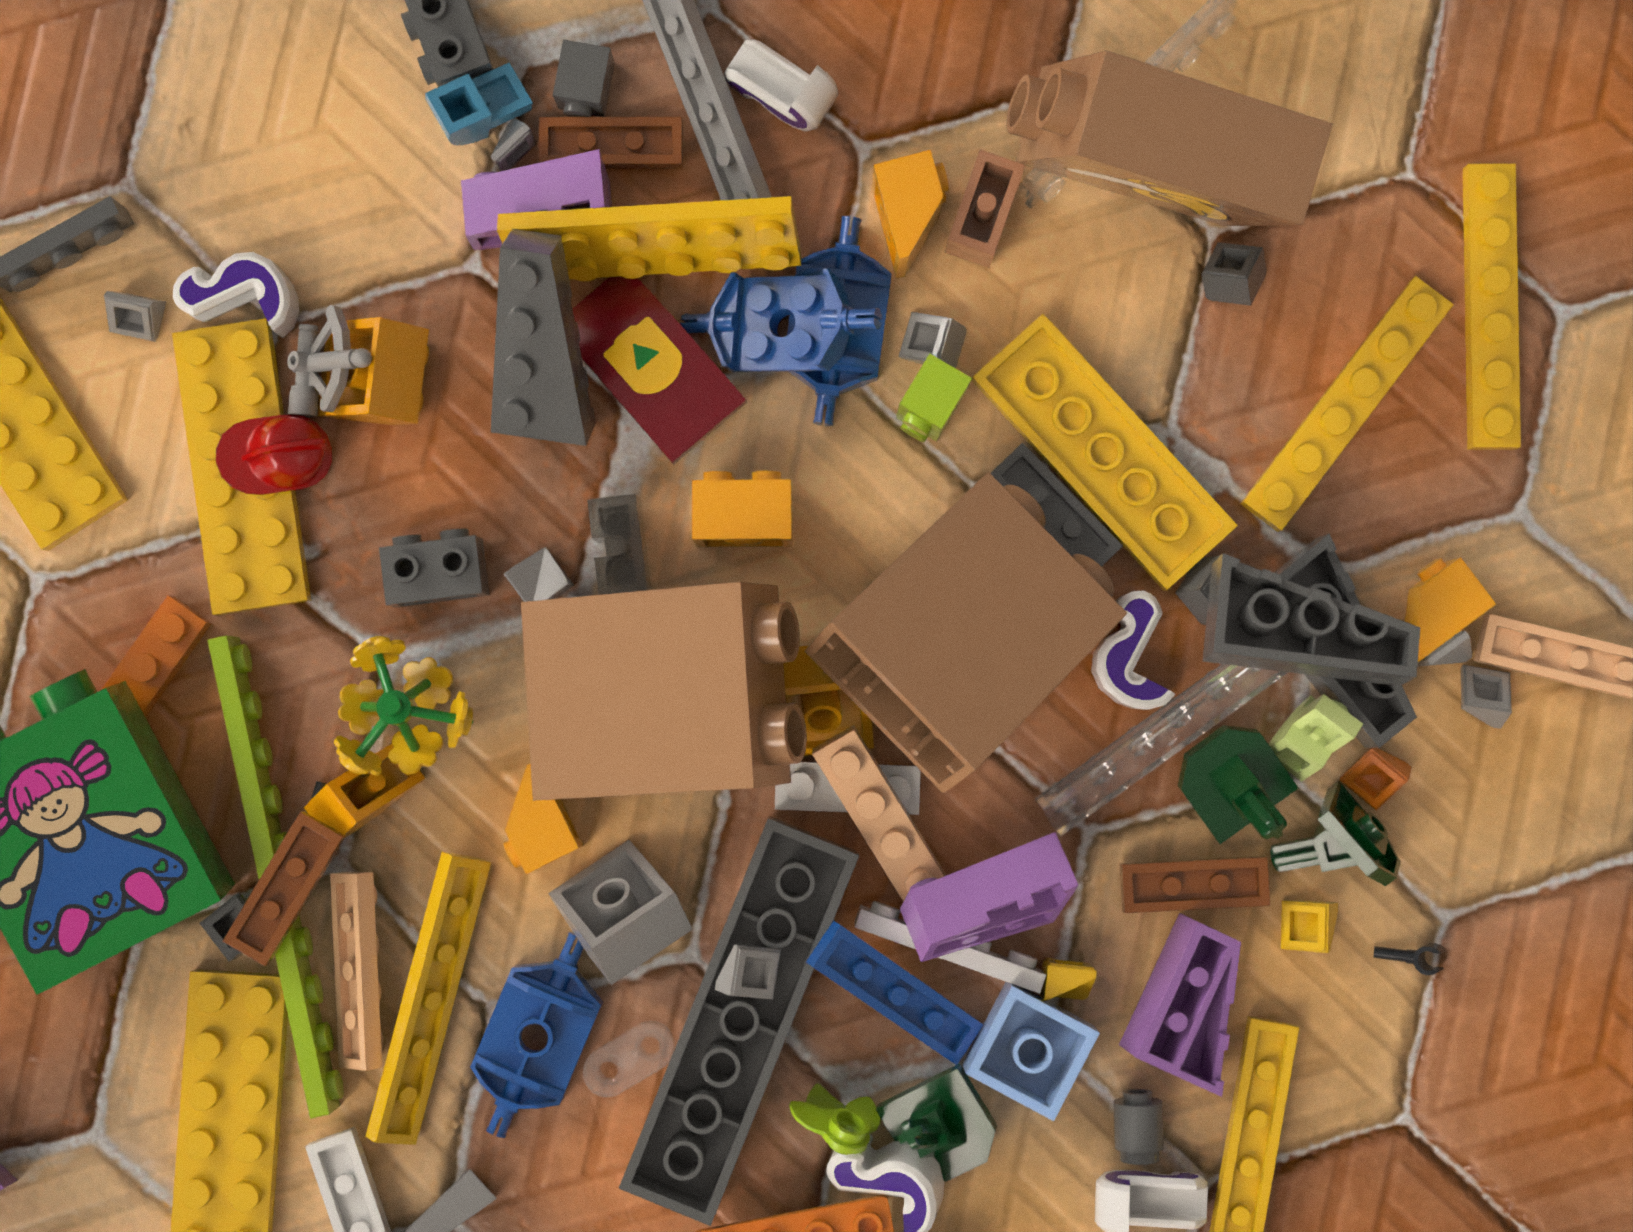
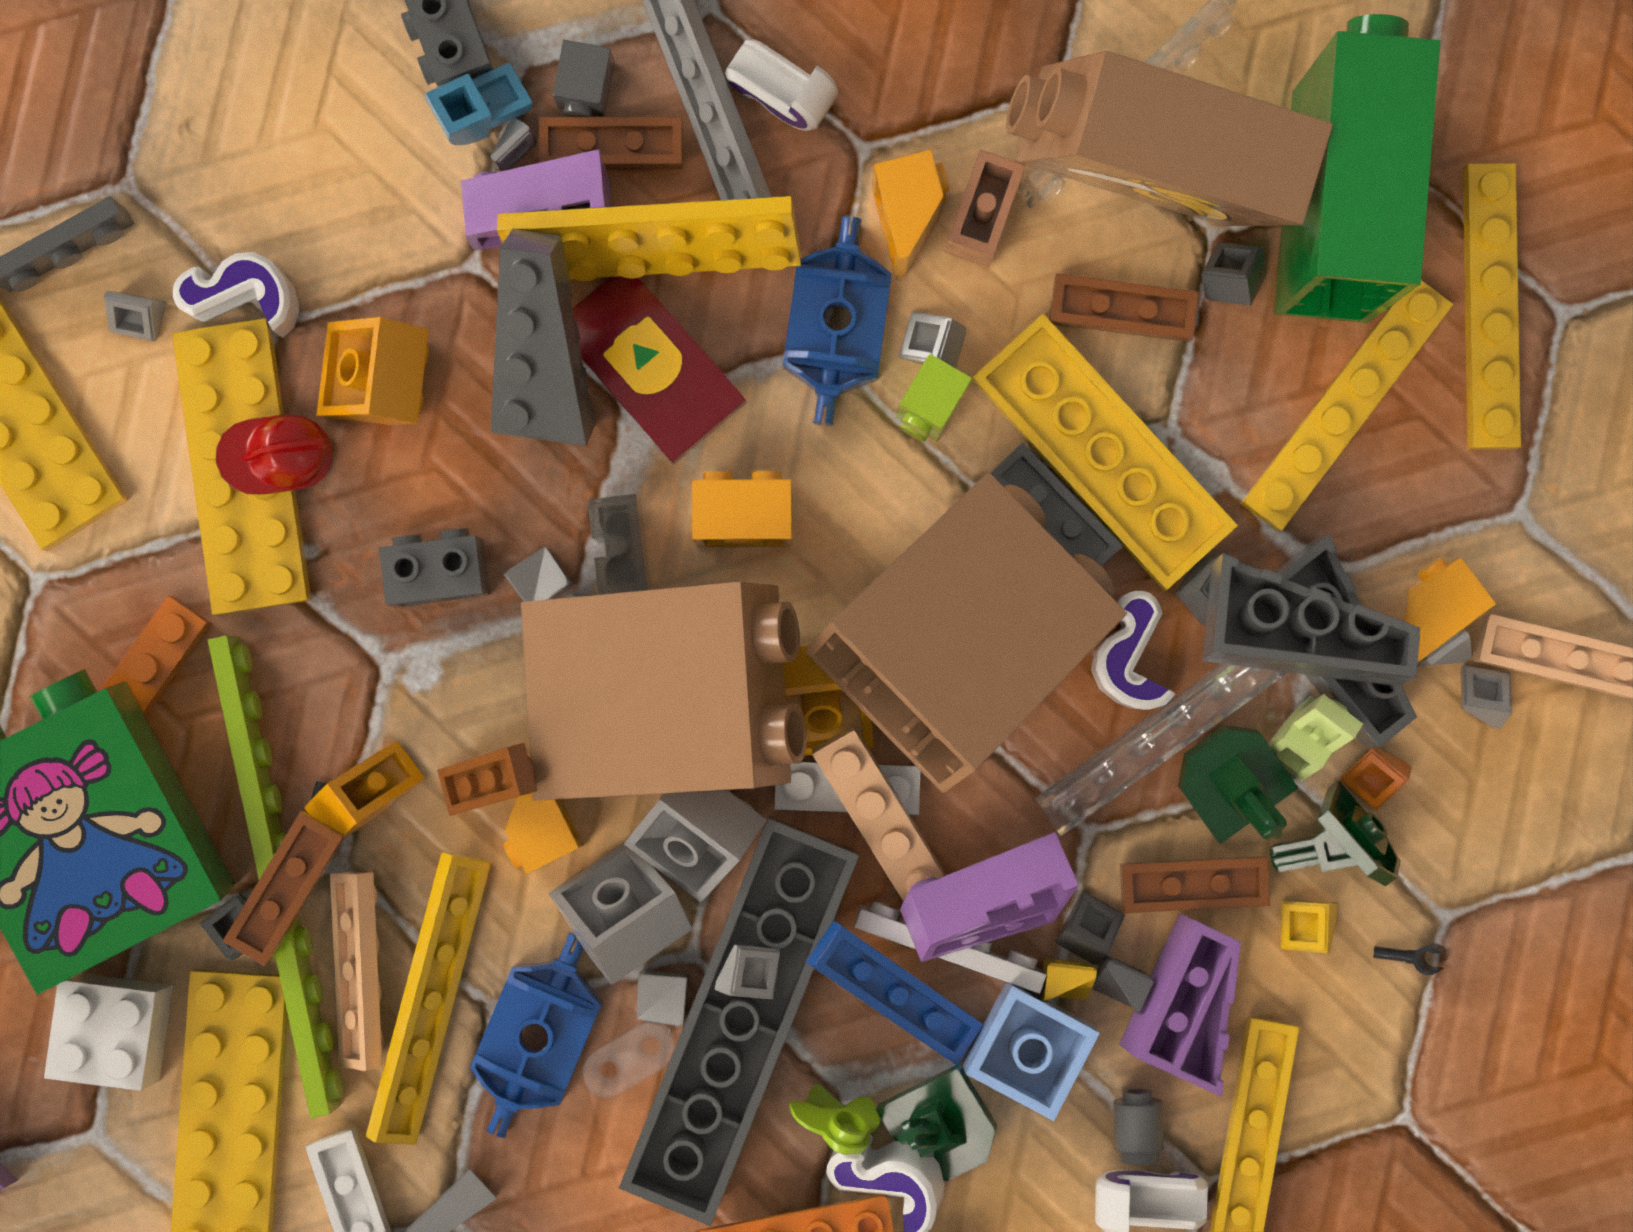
(108, 1031): none -> white brick
(308, 361): light grey piece -> none
(369, 707): yellow plant -> none
(487, 779): none -> dark orange plate
(662, 997): none -> light grey slope
(696, 837): none -> light grey slope
(748, 314): blue plate -> none
(1090, 928): none -> dark grey slope
(1122, 982): none -> dark grey slope
(1123, 307): none -> dark orange plate
(1371, 192): none -> green brick

